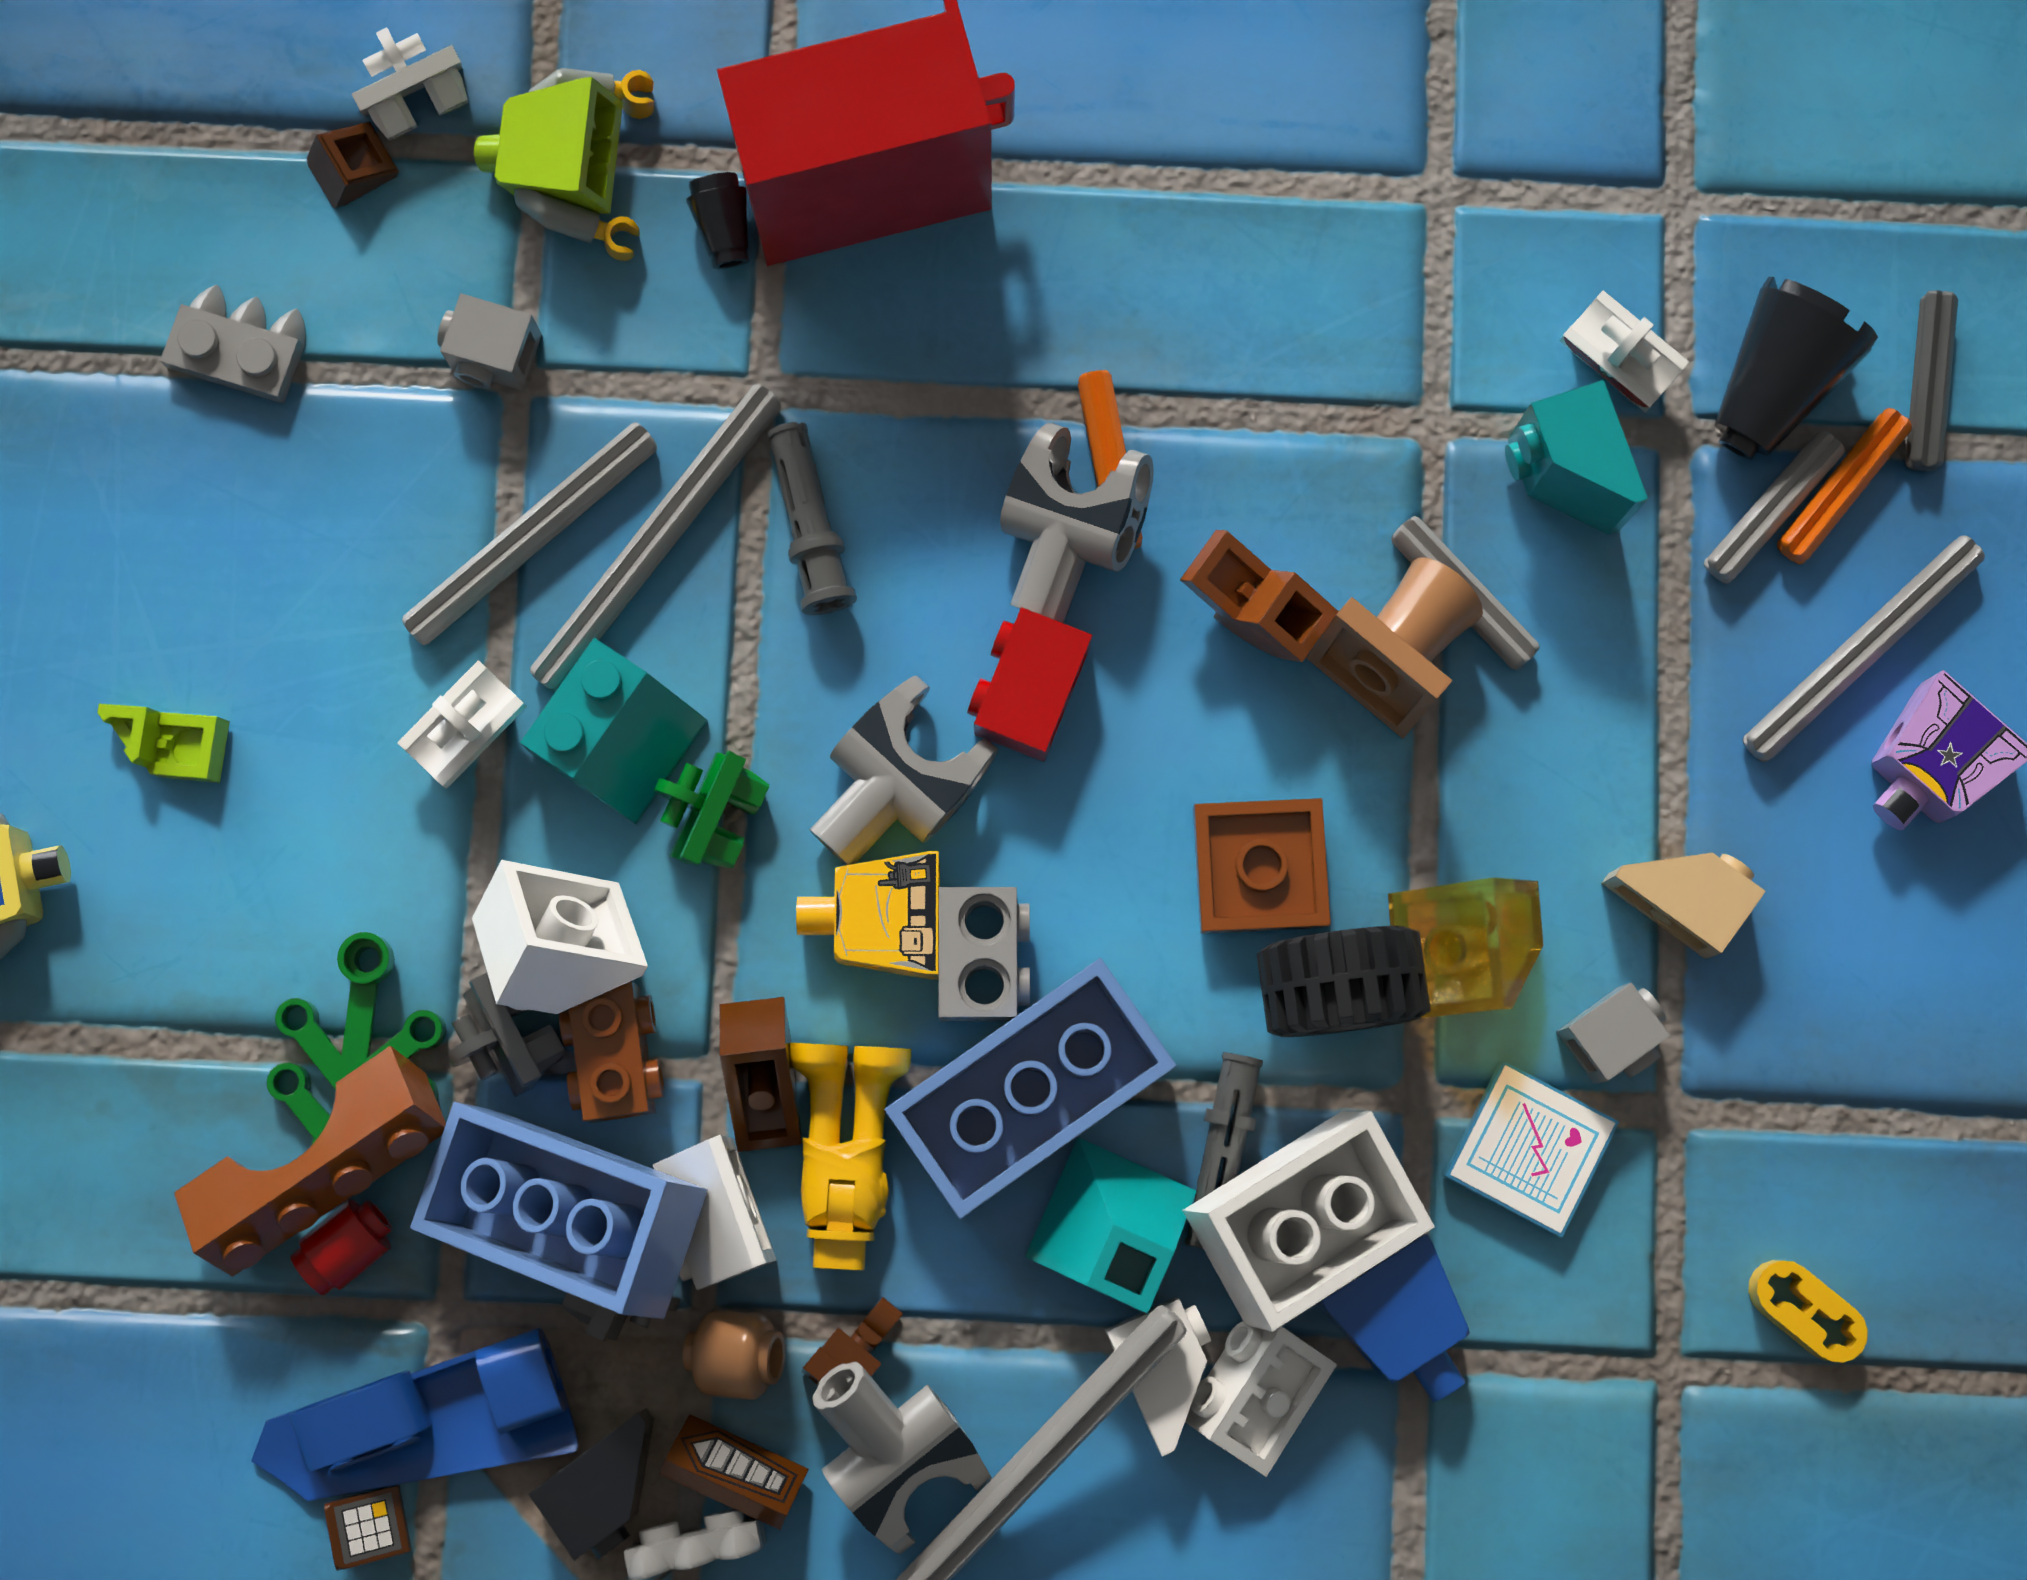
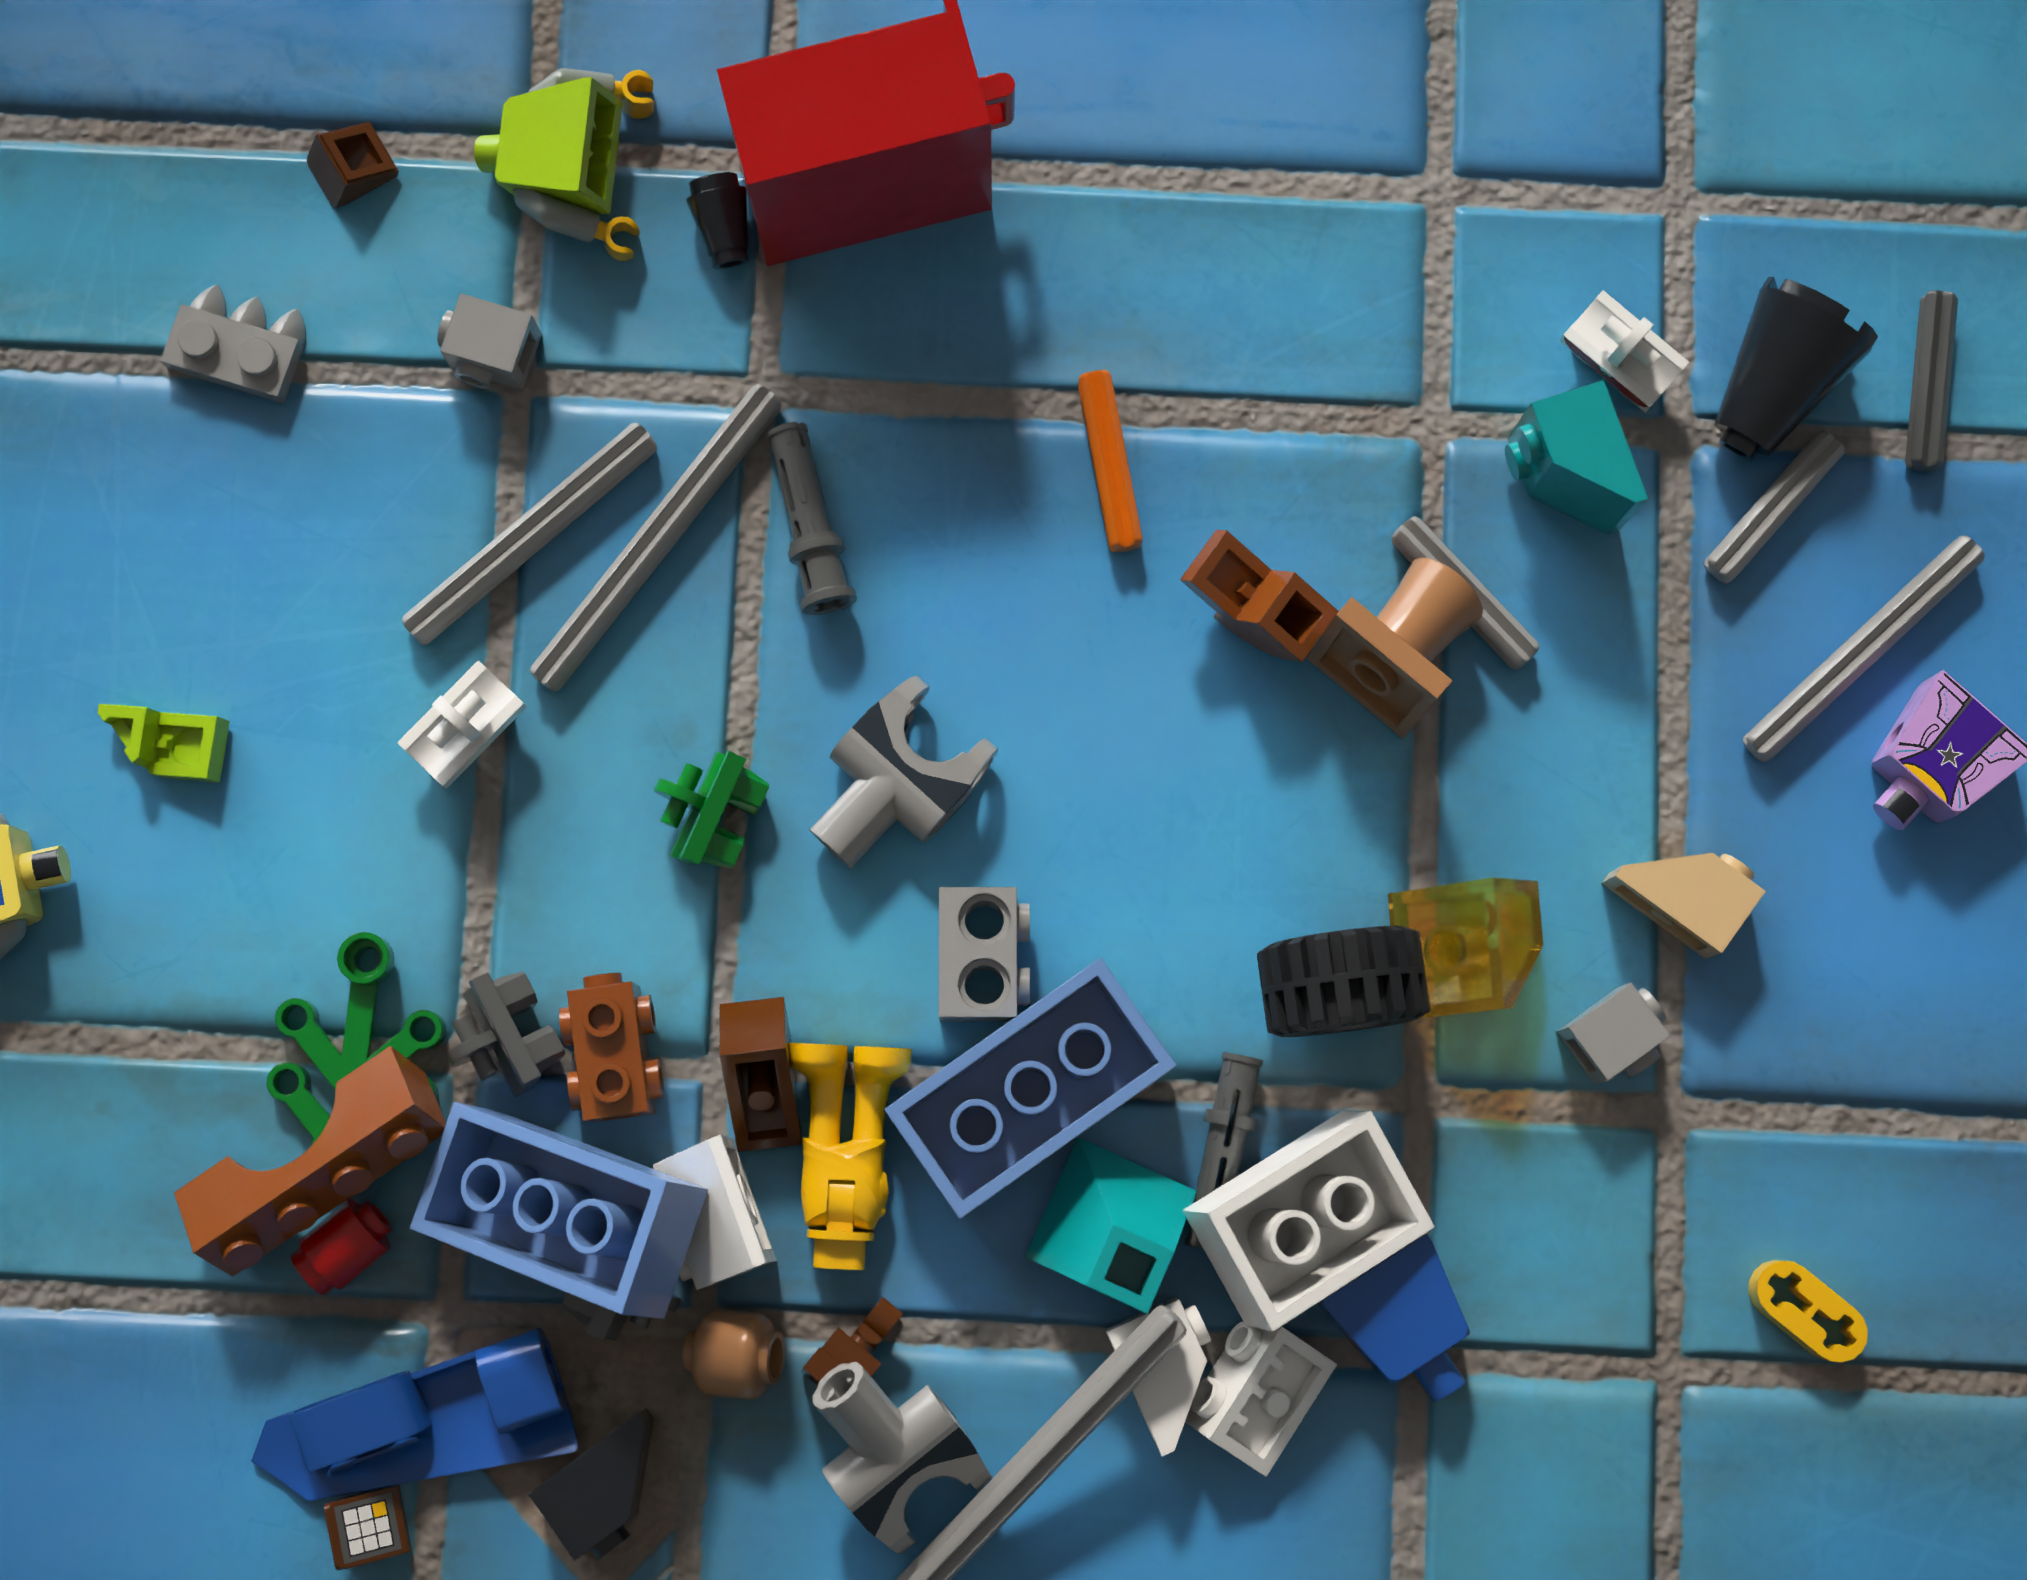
(385, 97): white hips -> none
(554, 938): white slope -> none
(613, 730): teal slope -> none
(665, 1548): light grey plate -> none
(734, 1471): reddish brown tile -> none
(881, 915): yellow torso -> none
(1030, 683): red brick -> none
(1068, 525): light grey connector -> none
(1261, 866): dark orange plate -> none
(1530, 1149): white tile -> none
(1844, 486): orange axle -> none

